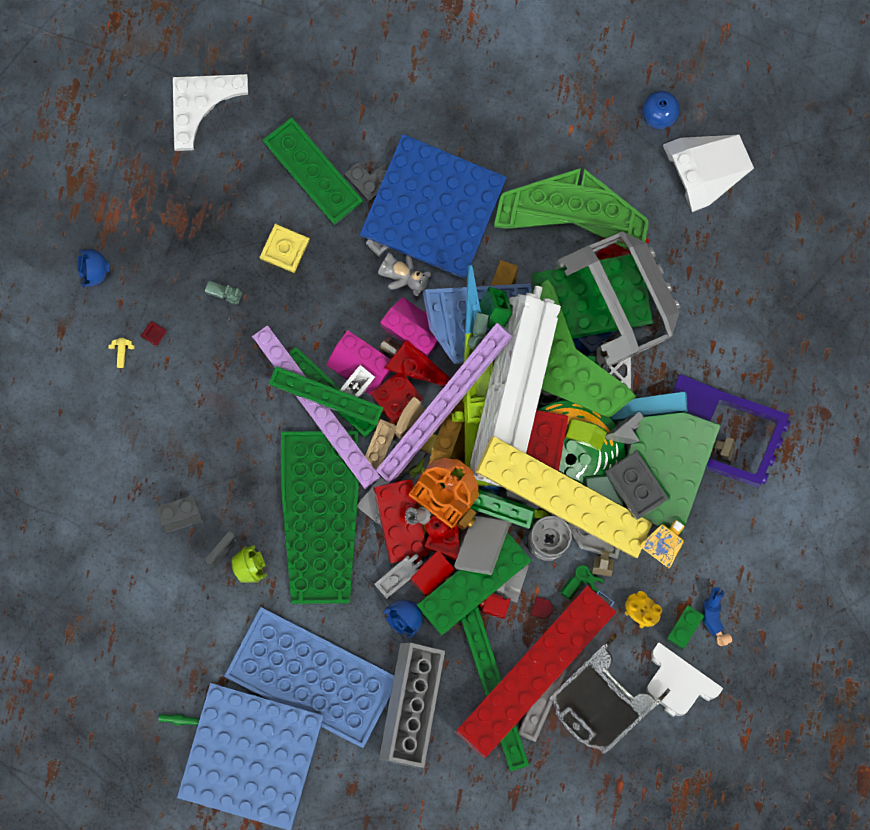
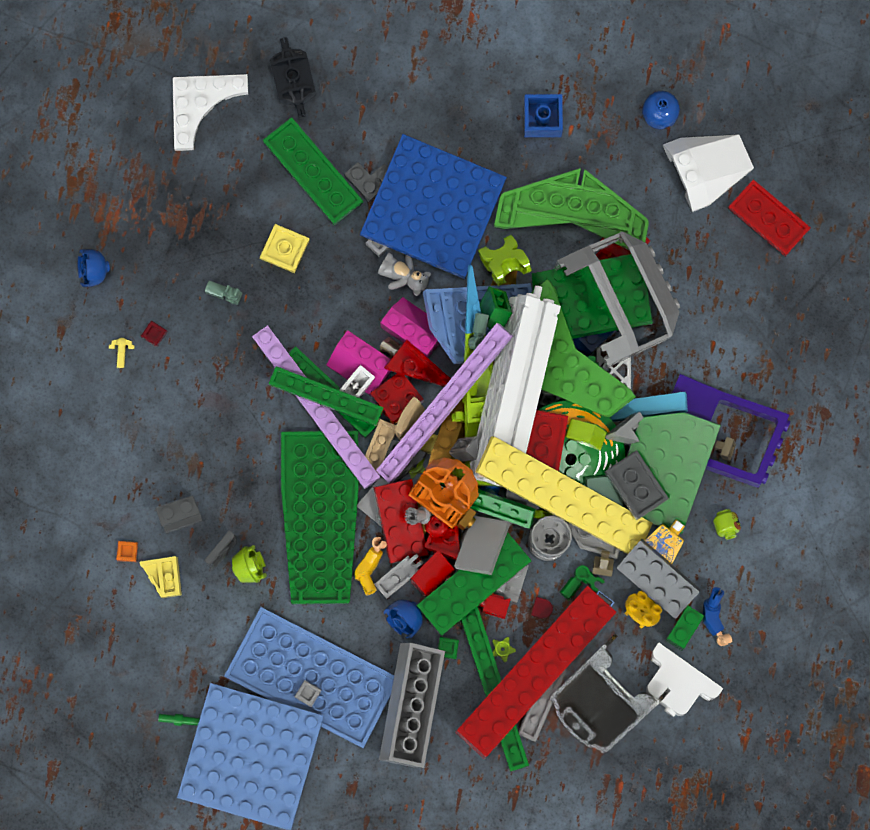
(127, 551): none -> orange tile
(164, 575): none -> light yellow wing
(296, 90): none -> black plate
(308, 693): none -> light grey tile
(368, 565): none -> yellow arm
(450, 647): none -> green tile
(465, 449): none -> light grey slope
(503, 644): none -> lime plate
(504, 260): none -> lime piece
(543, 115): none -> blue brick
(658, 578): none -> plate
(727, 524): none -> lime head
(769, 218): none -> red plate

